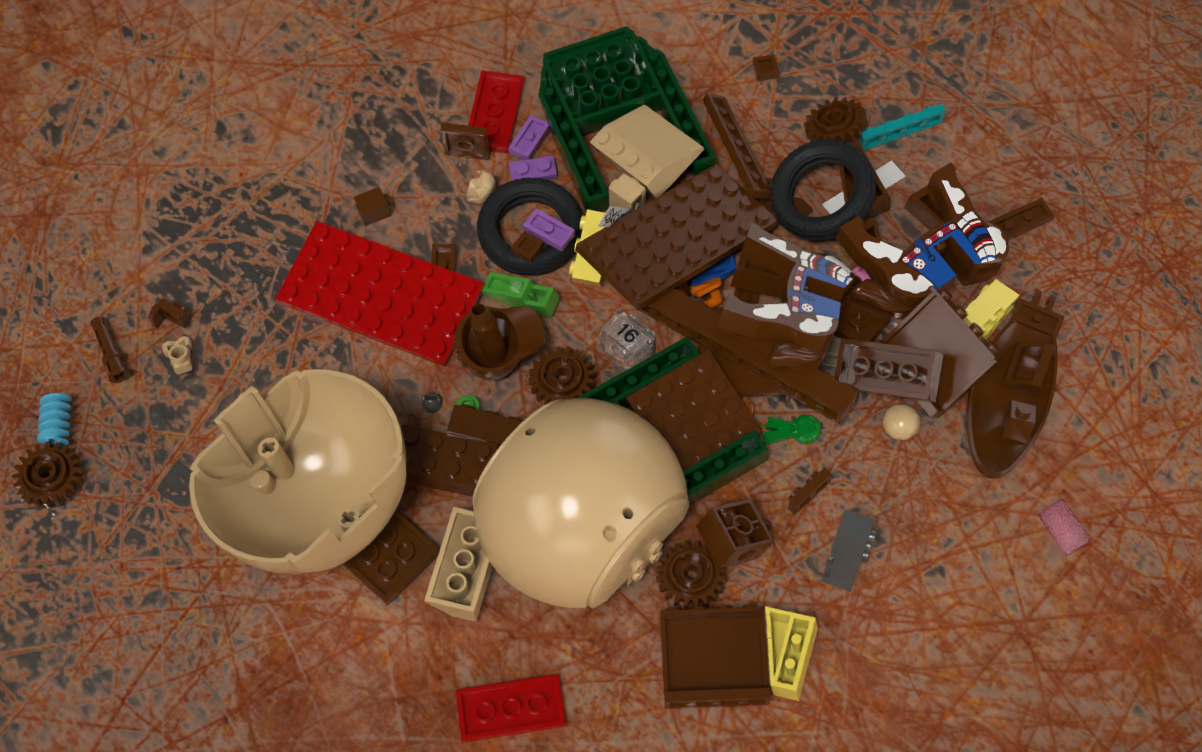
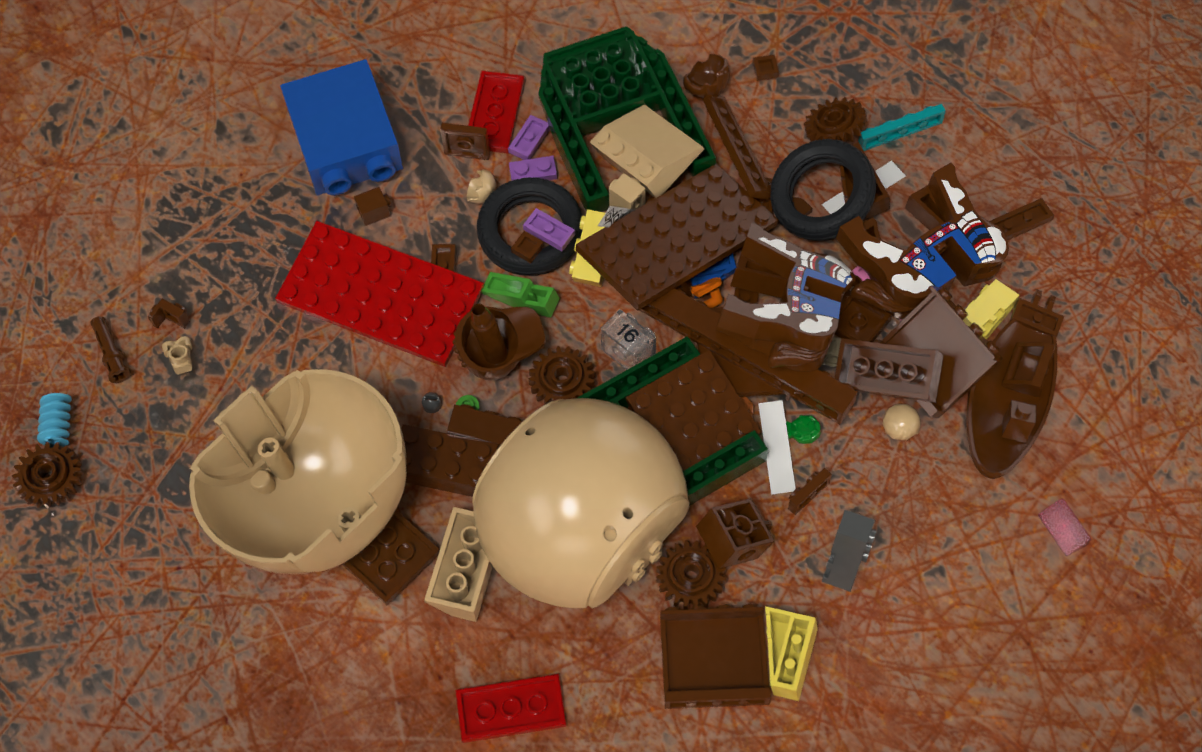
(342, 128): none -> blue brick
(707, 76): none -> reddish brown piece
(777, 442): none -> white sticker

